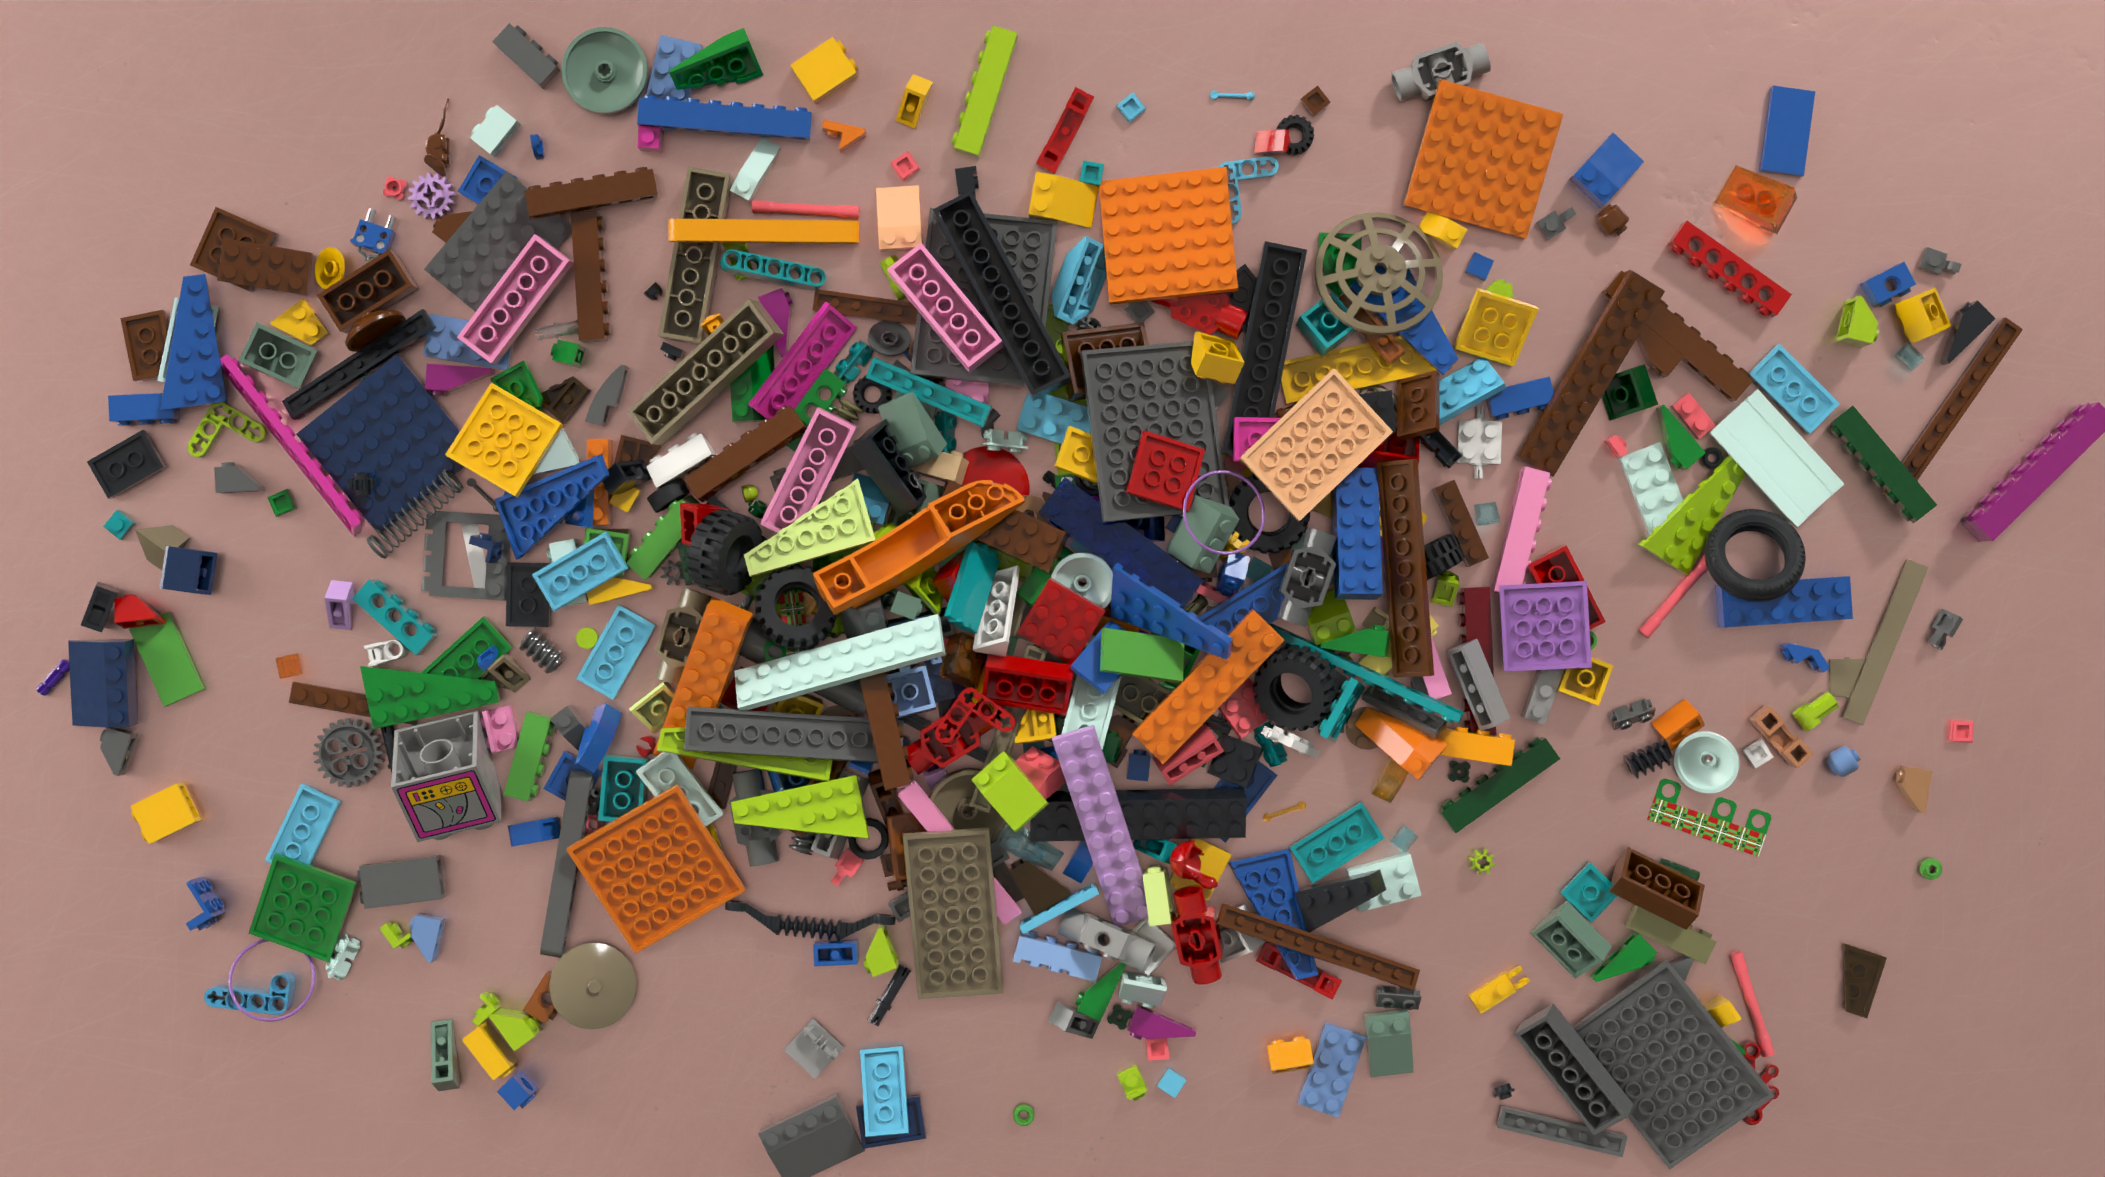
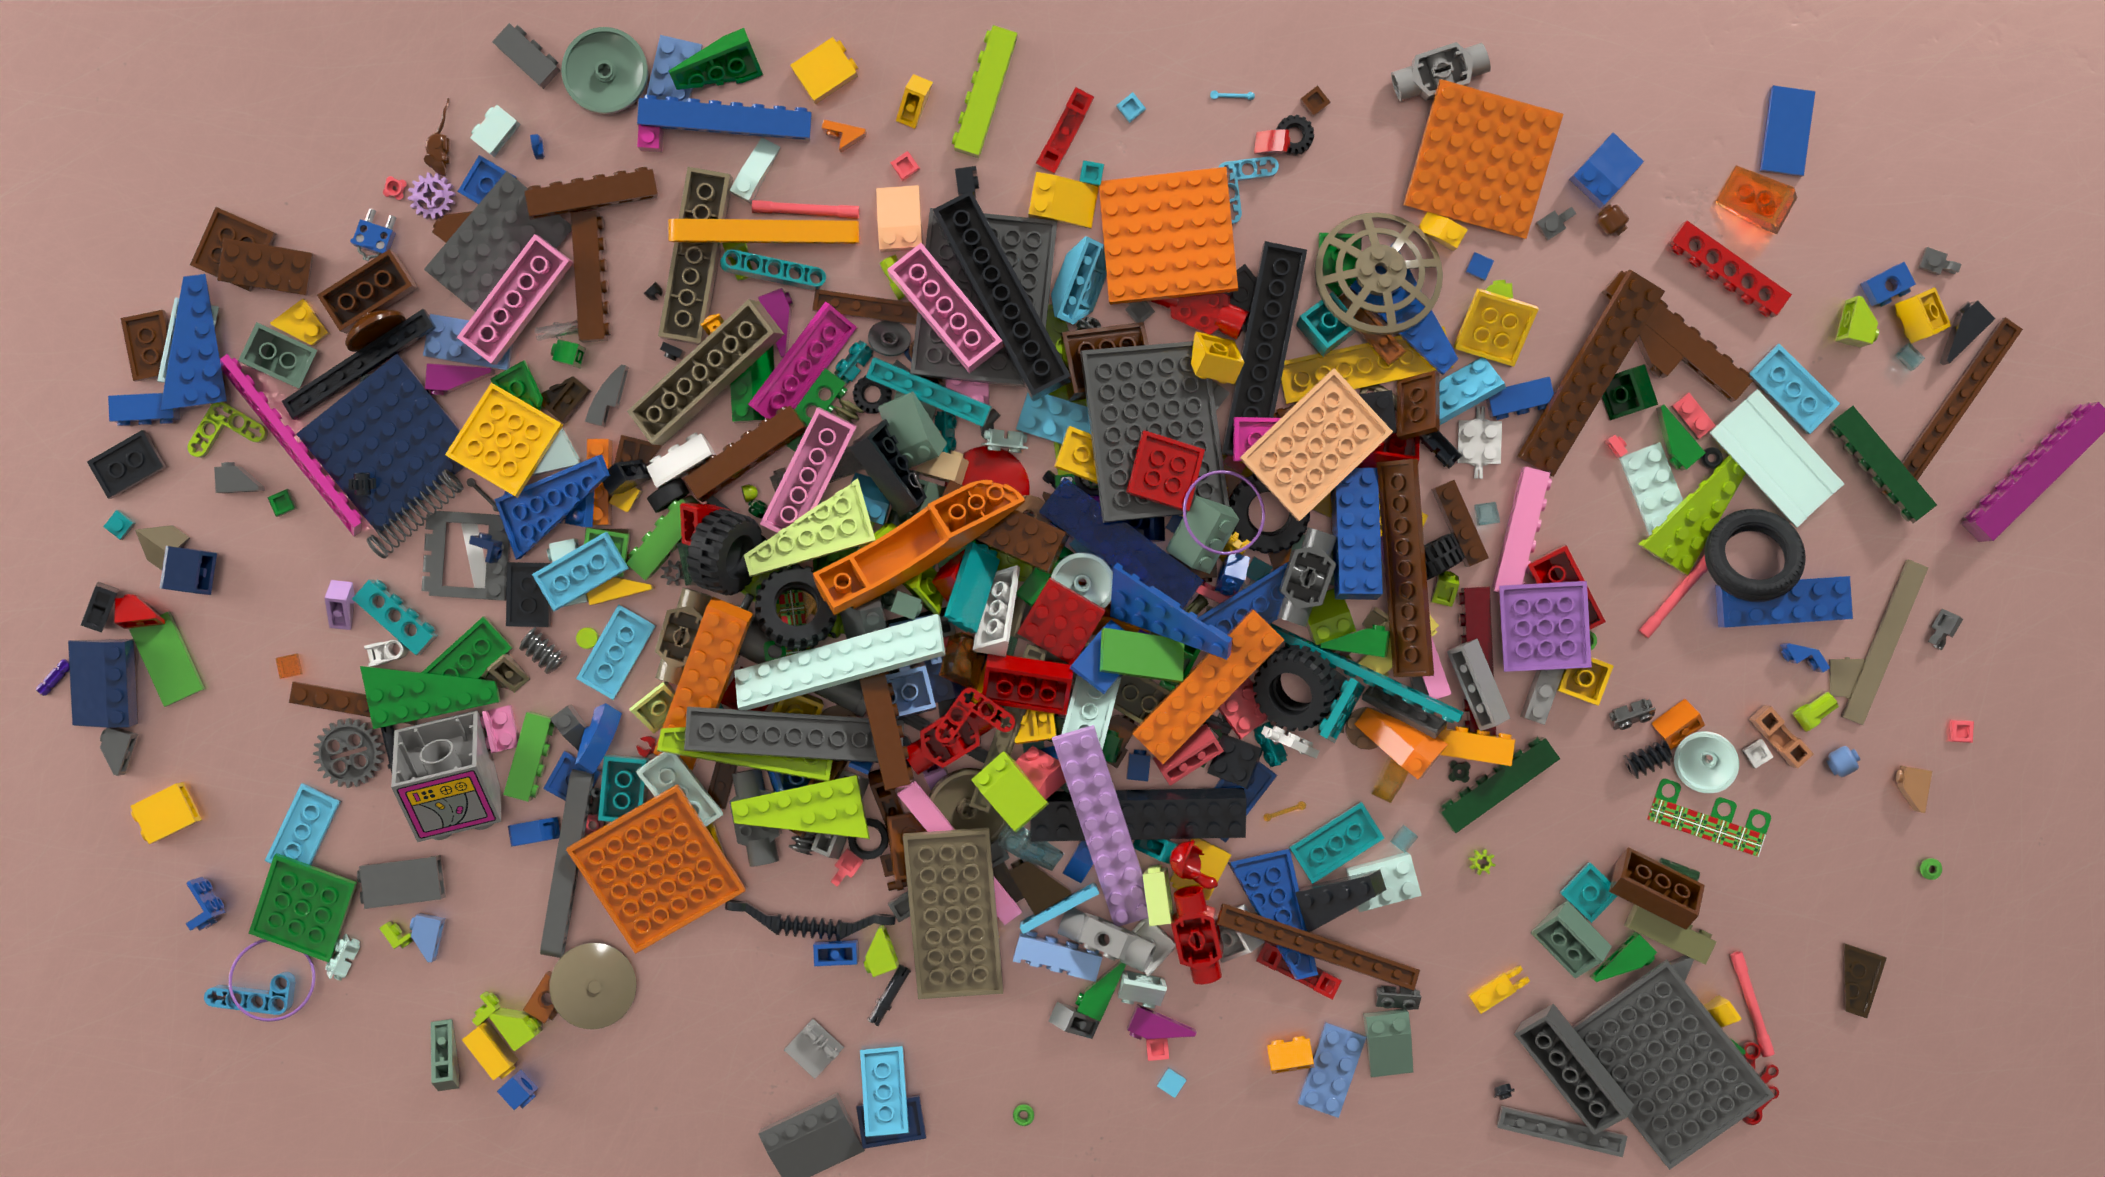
(329, 267): yellow dish -> none
(487, 657): blue tile -> none
(1113, 1018): dark green plate -> none
(1132, 1083): lime bracket -> none

